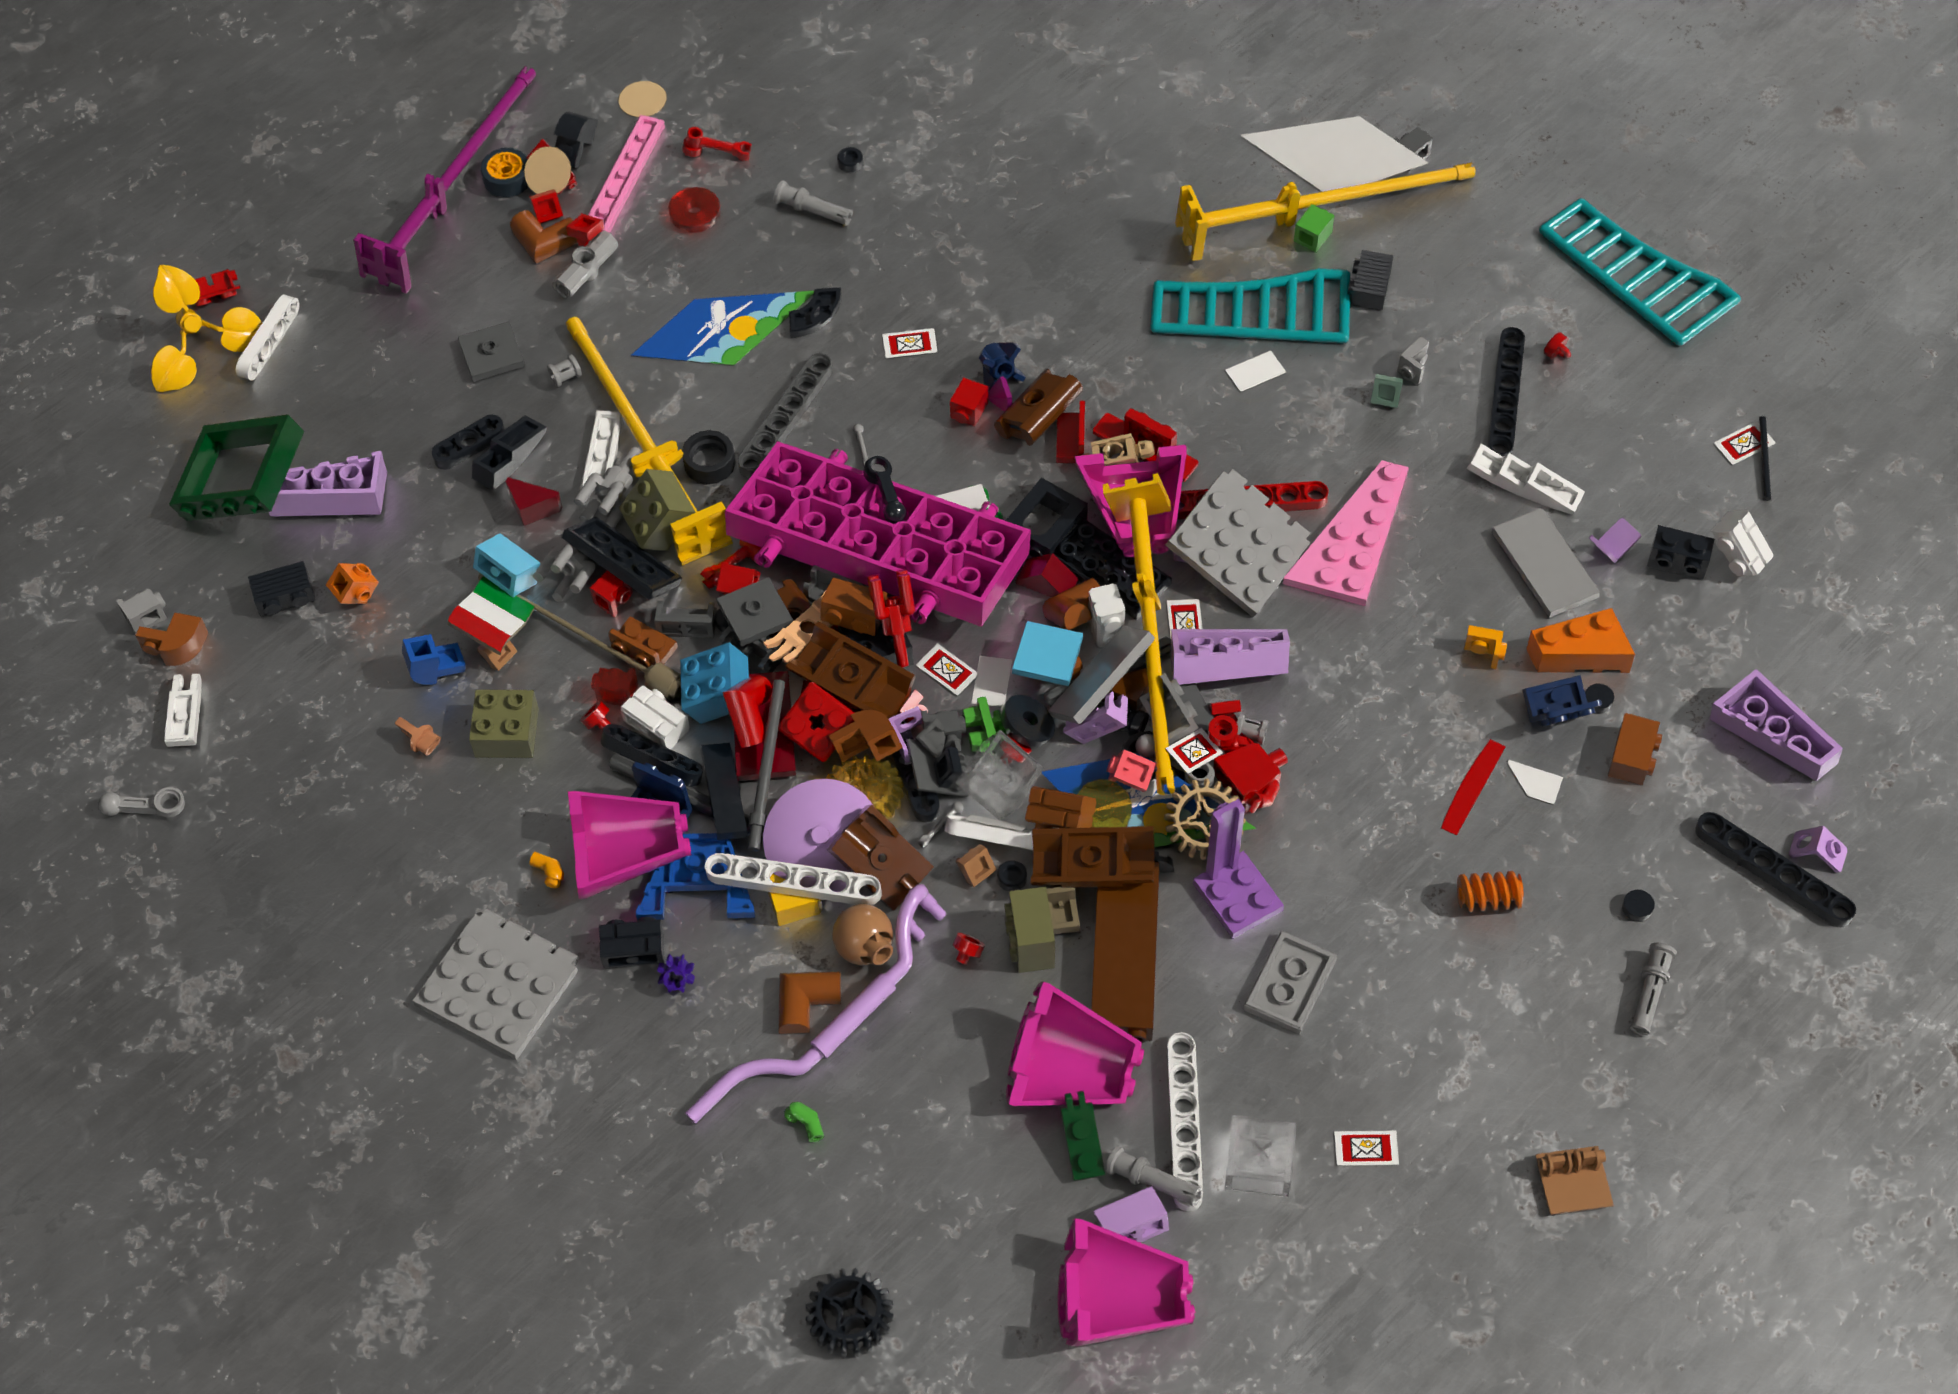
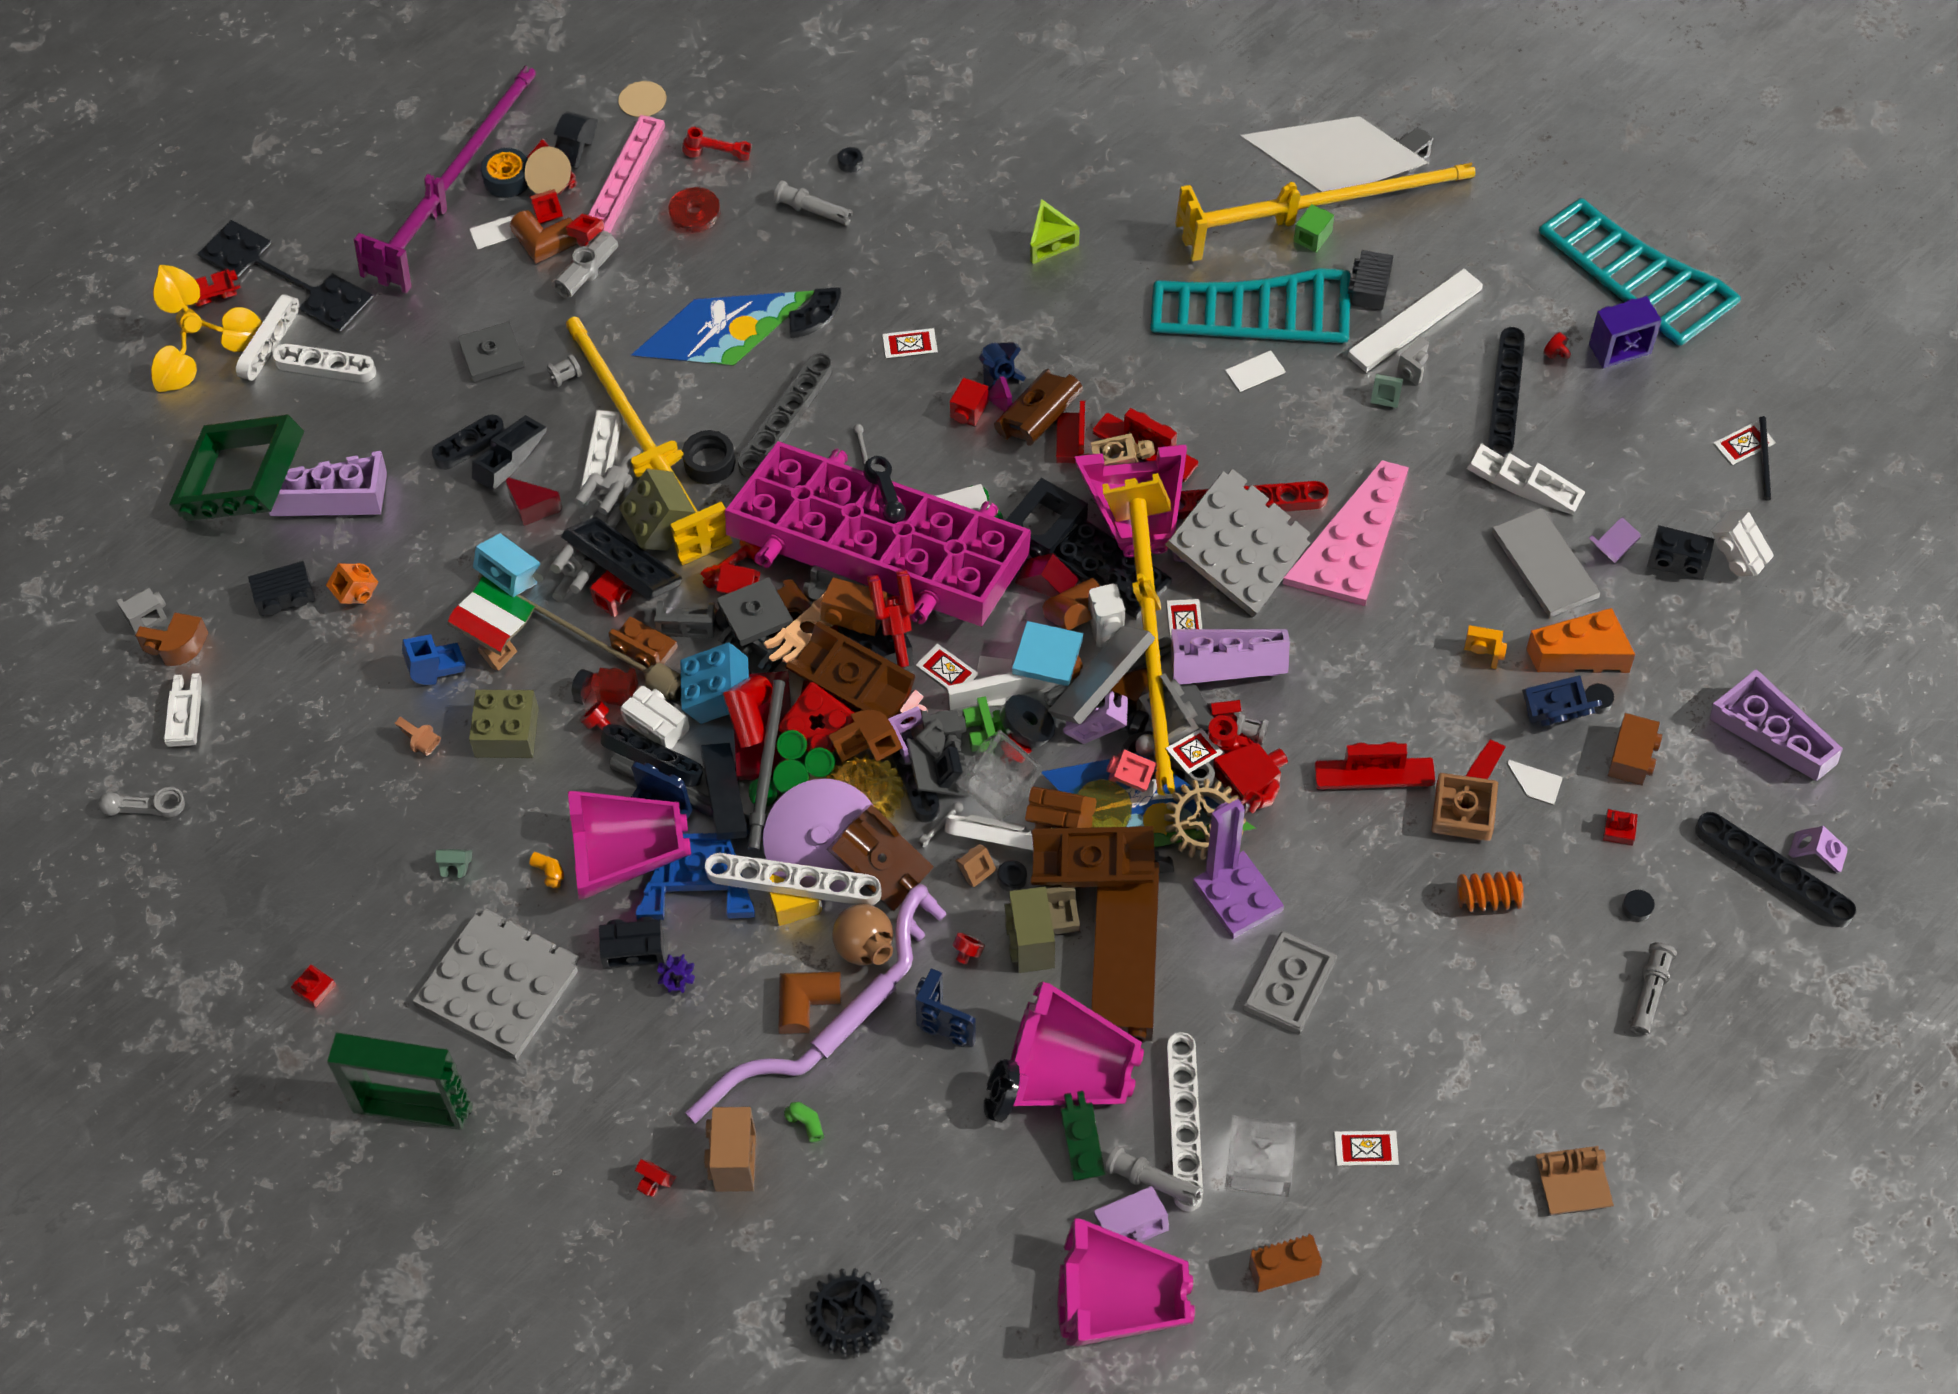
(313, 986): none -> red tile
(323, 366): none -> white beam
(331, 303): none -> black hinge
(355, 1054): none -> dark green window
(453, 857): none -> sand green tile
(492, 232): none -> white sticker
(582, 686): none -> black tile
(653, 1177): none -> red tile
(731, 1149): none -> medium nougat brick
(792, 772): none -> green piece
(941, 1019): none -> dark blue bracket
(993, 688): none -> white tile
(1004, 1087): none -> black tile
(1052, 234): none -> lime slope
(1285, 1263): none -> dark orange brick
(1375, 768): none -> red bracket
(1414, 320): none -> white tile
(1476, 794): none -> medium nougat brick
(1620, 827): none -> red tile
(1624, 332): none -> dark purple brick

